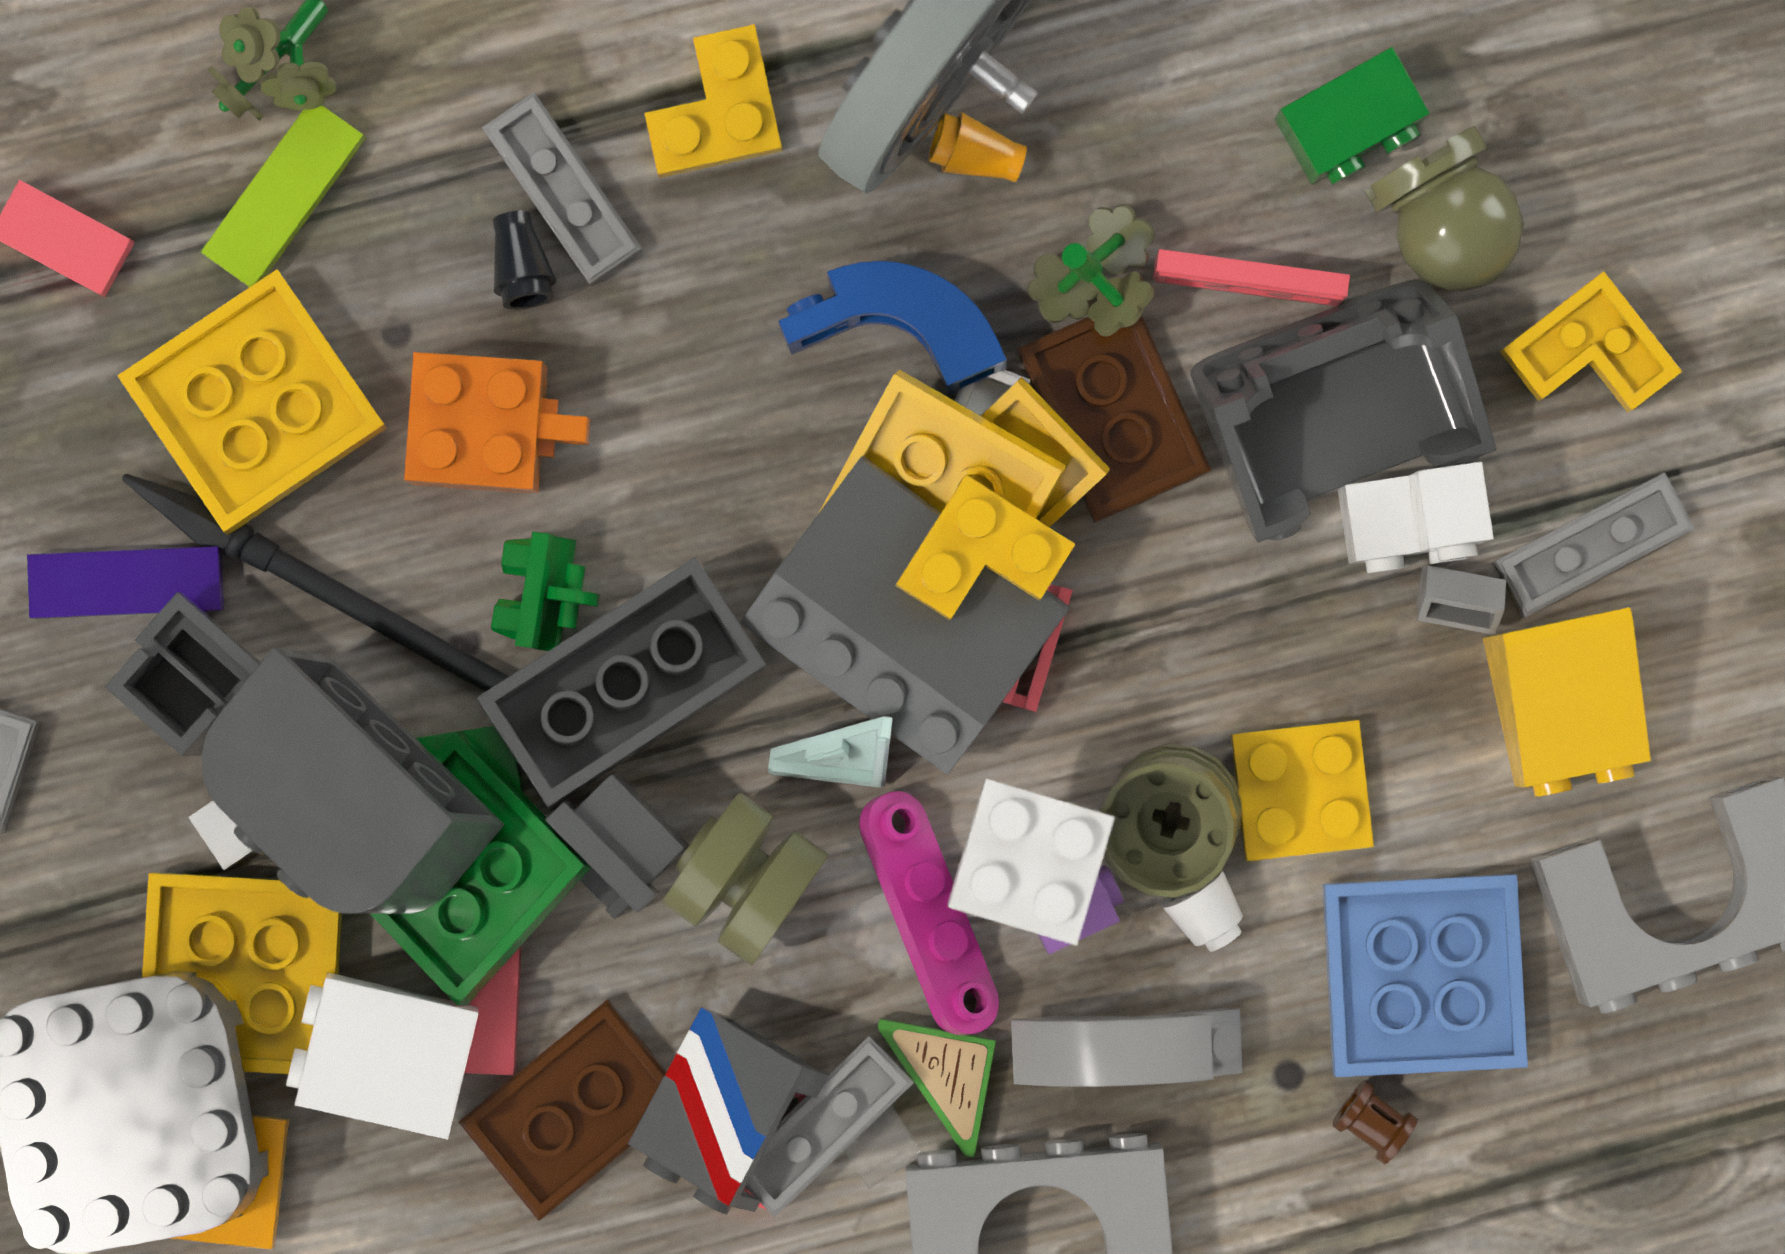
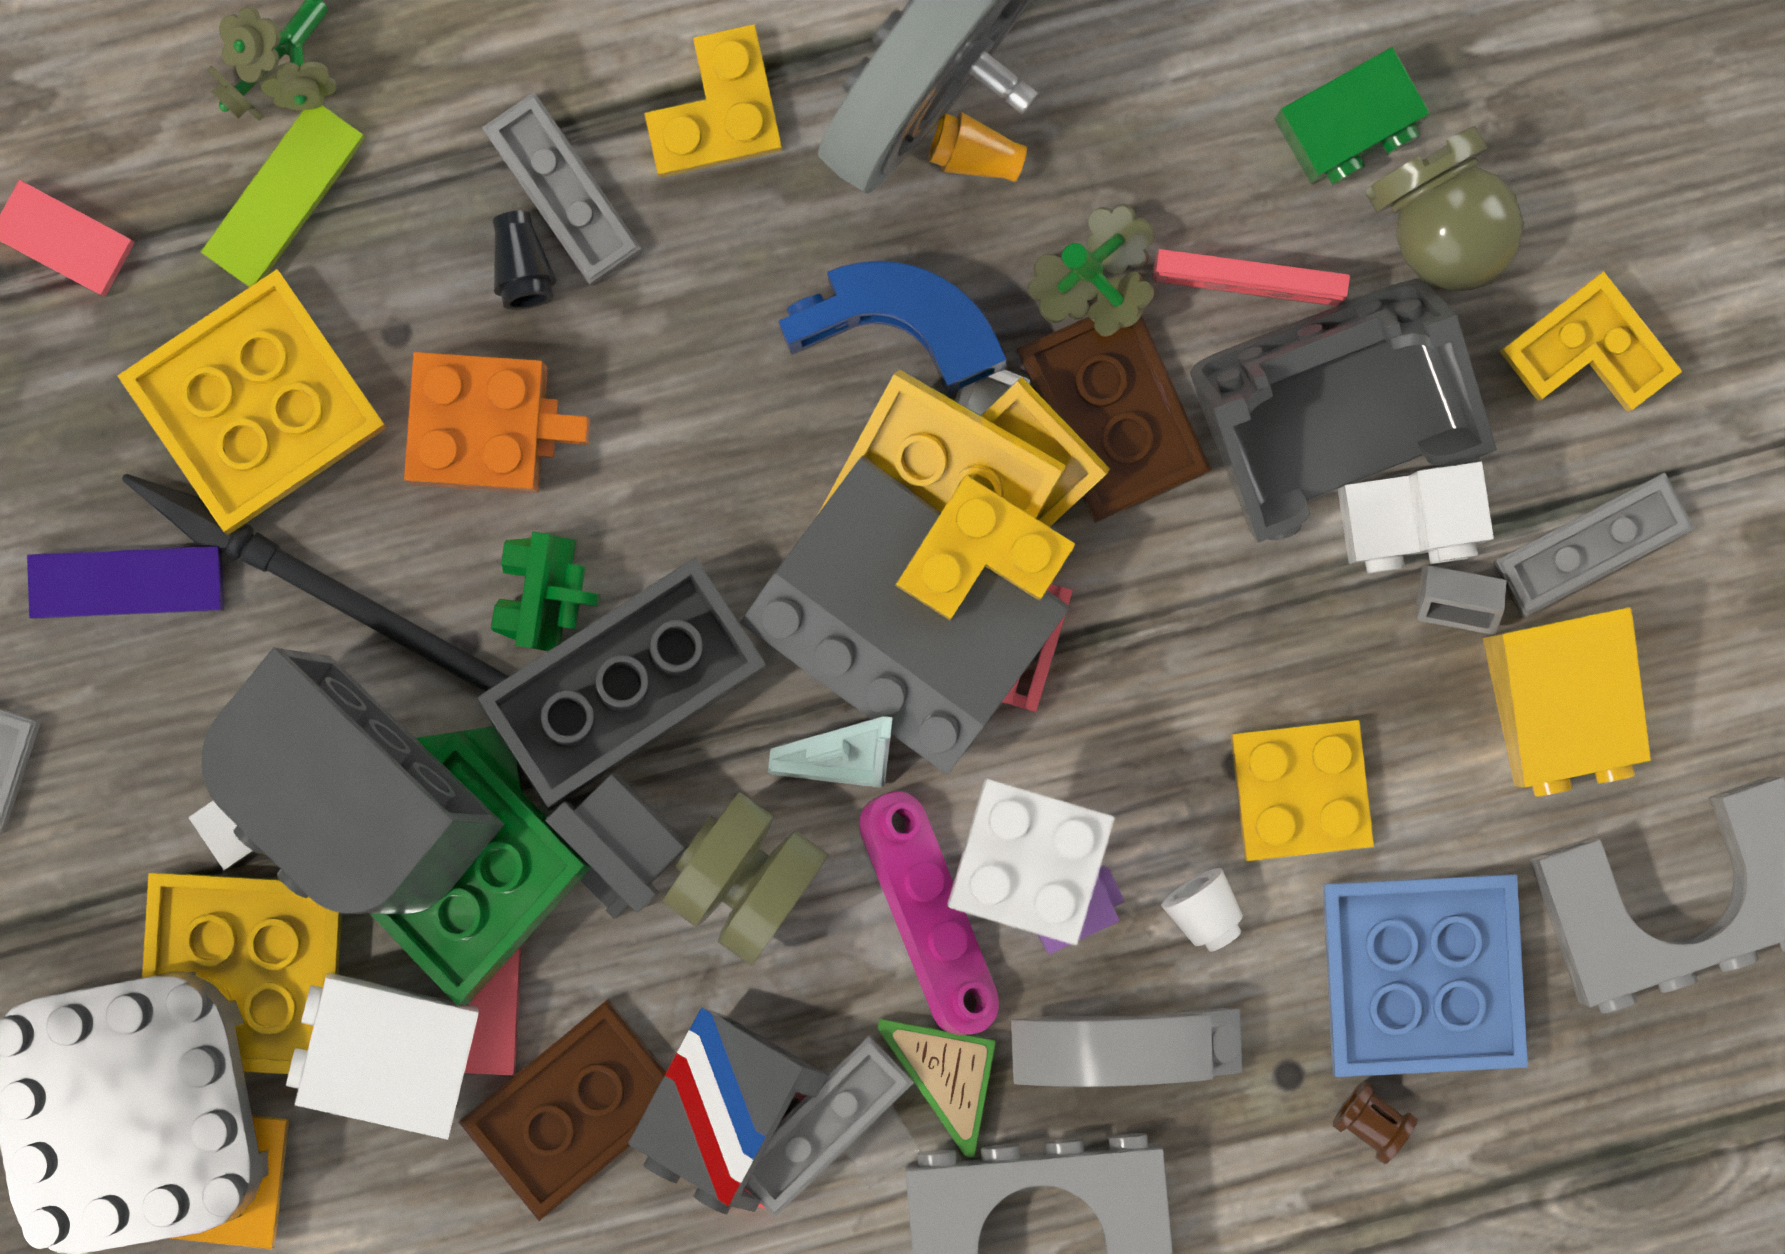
(182, 674): dark grey plate -> none
(1163, 856): olive wheel -> none

